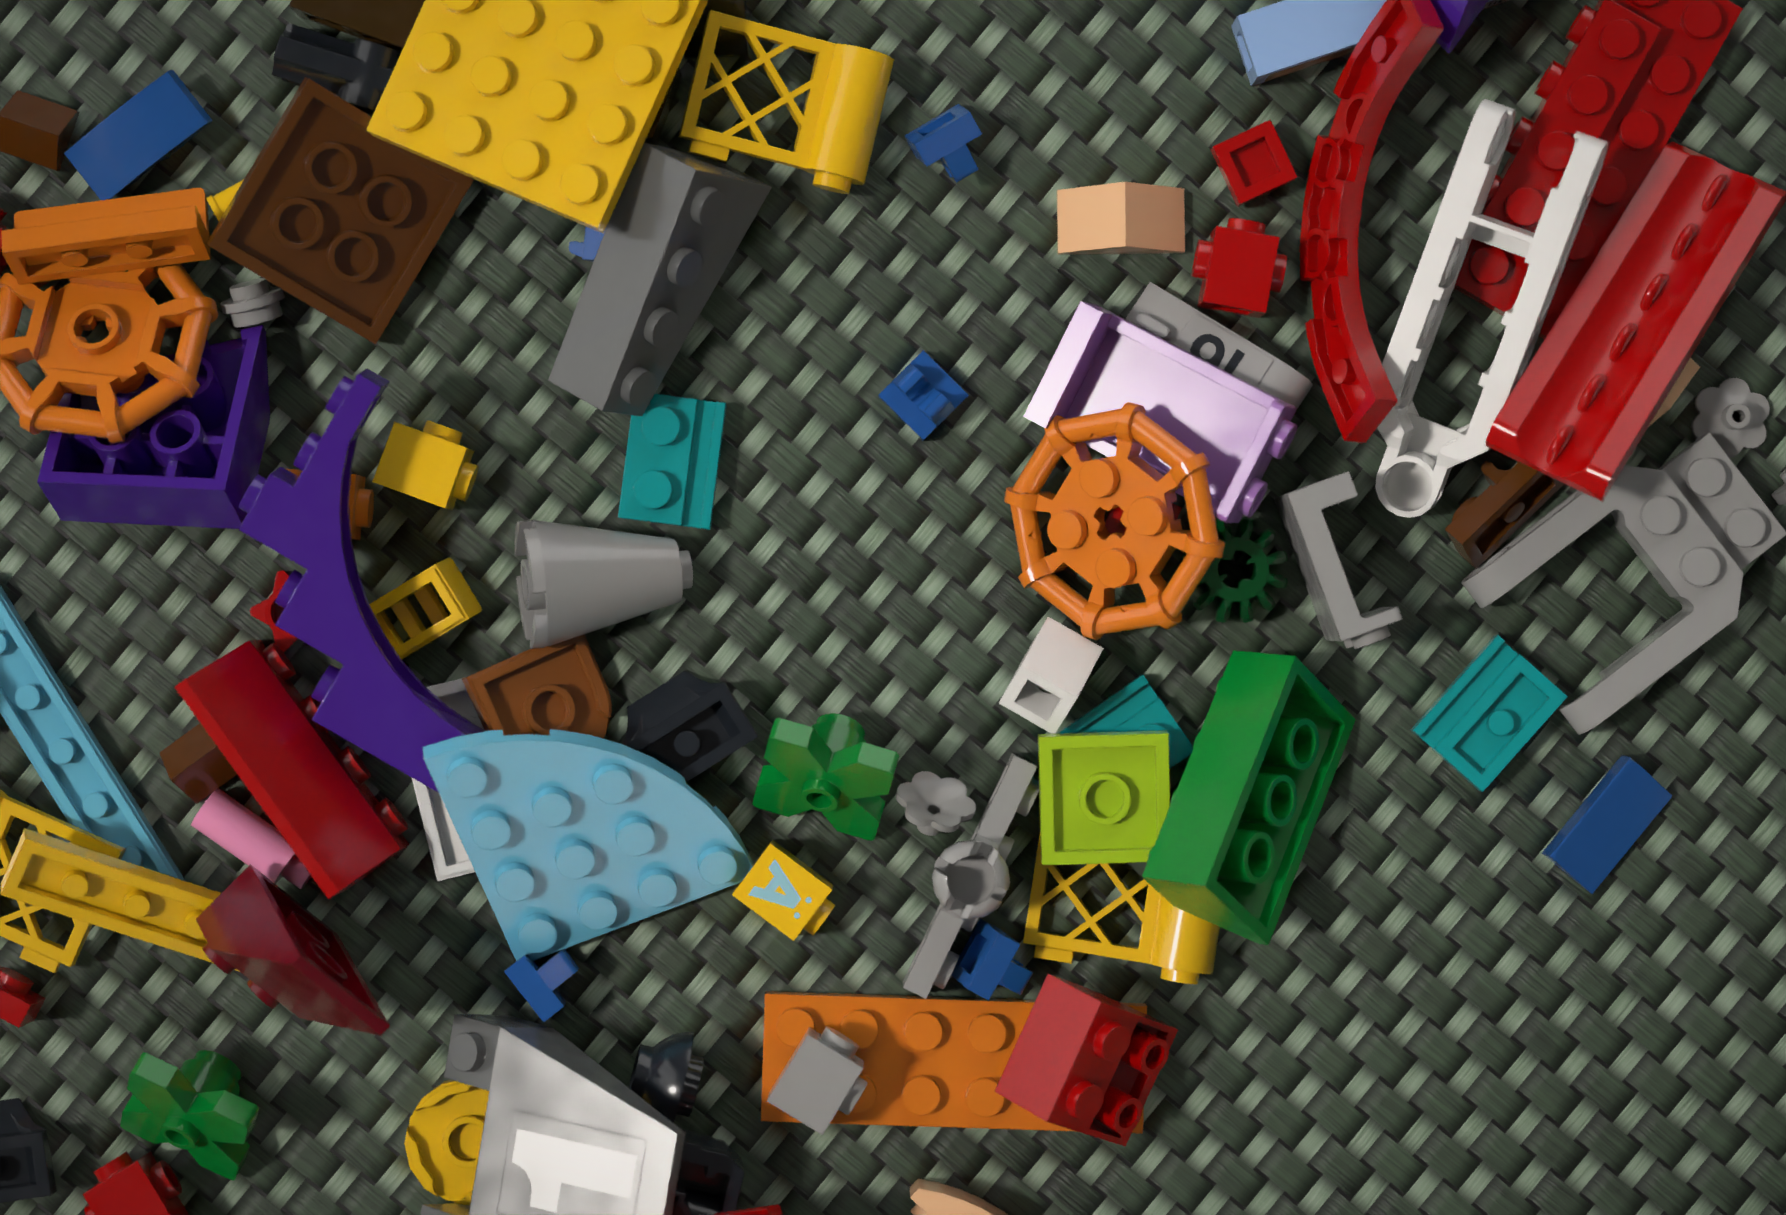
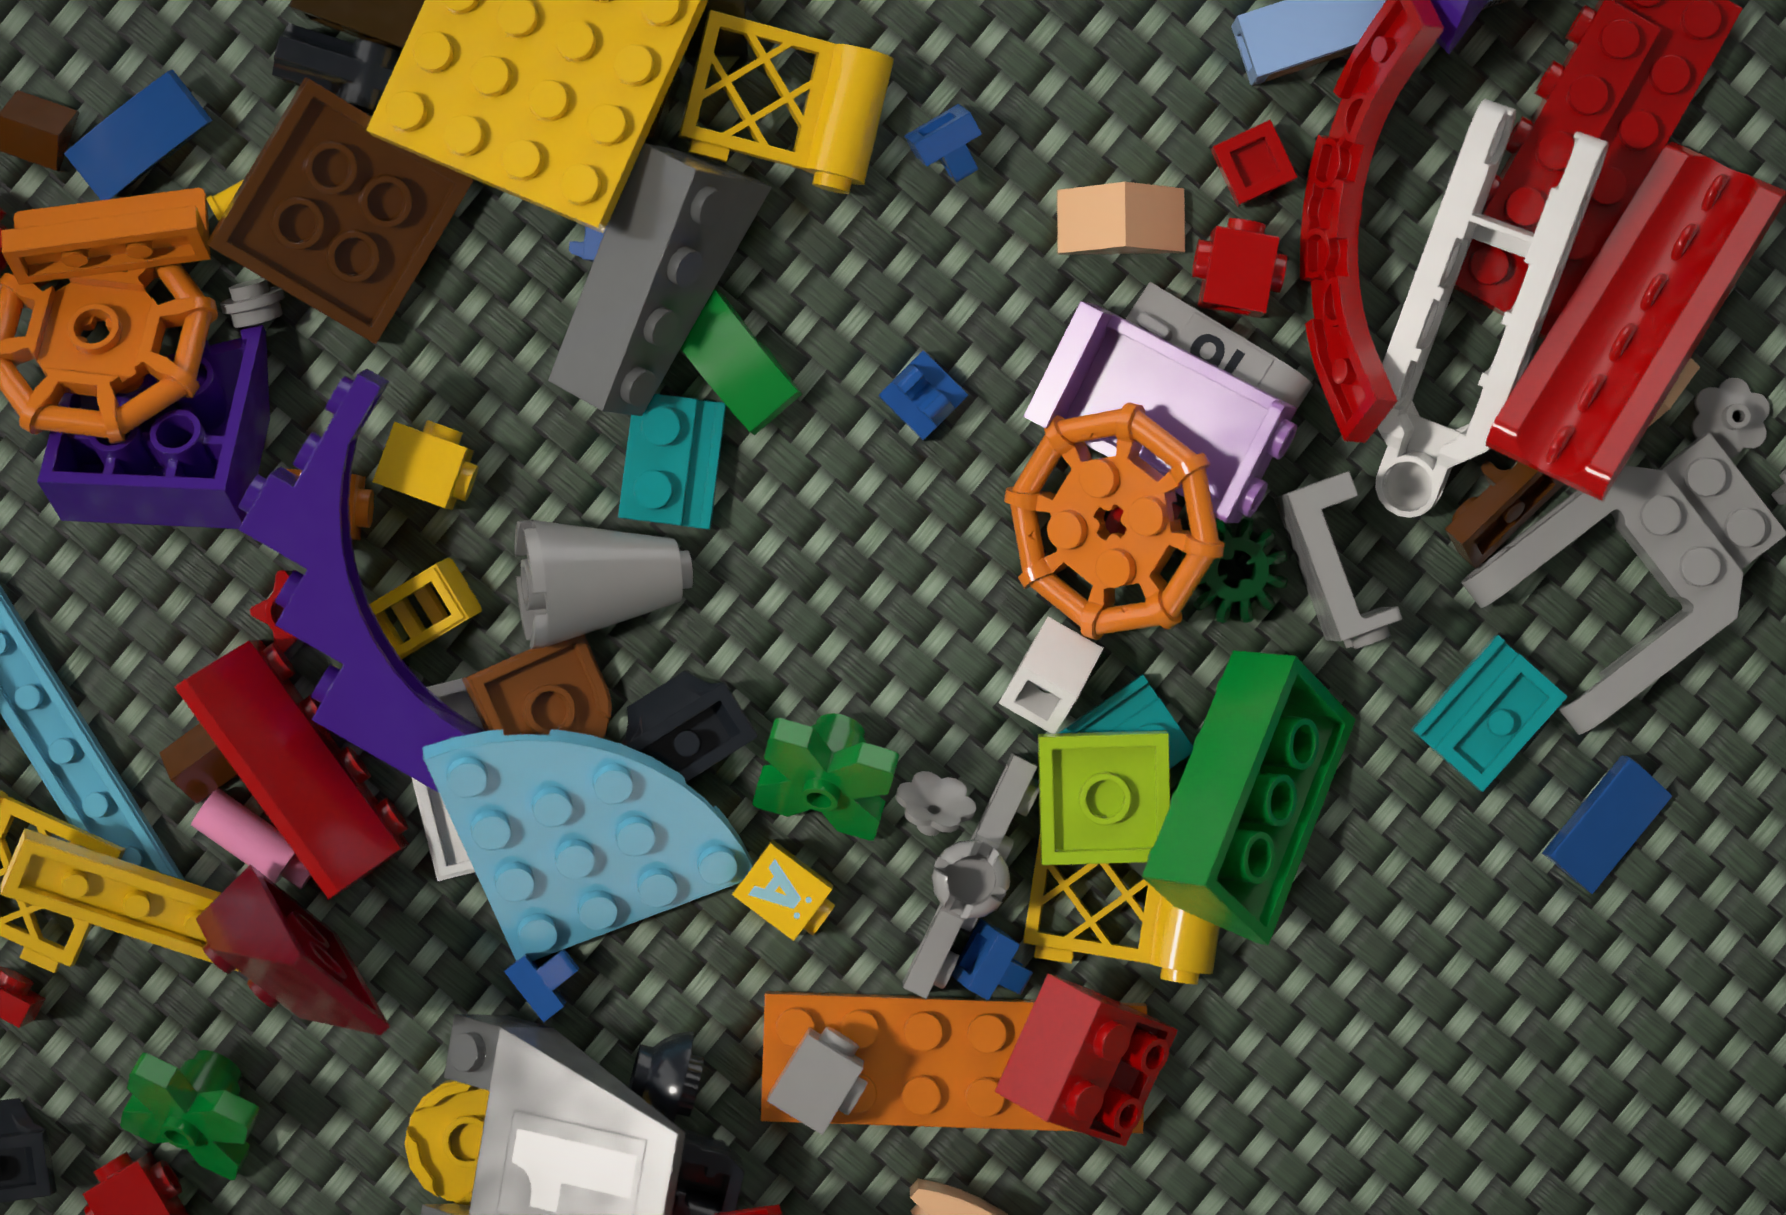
(738, 365): none -> green slope

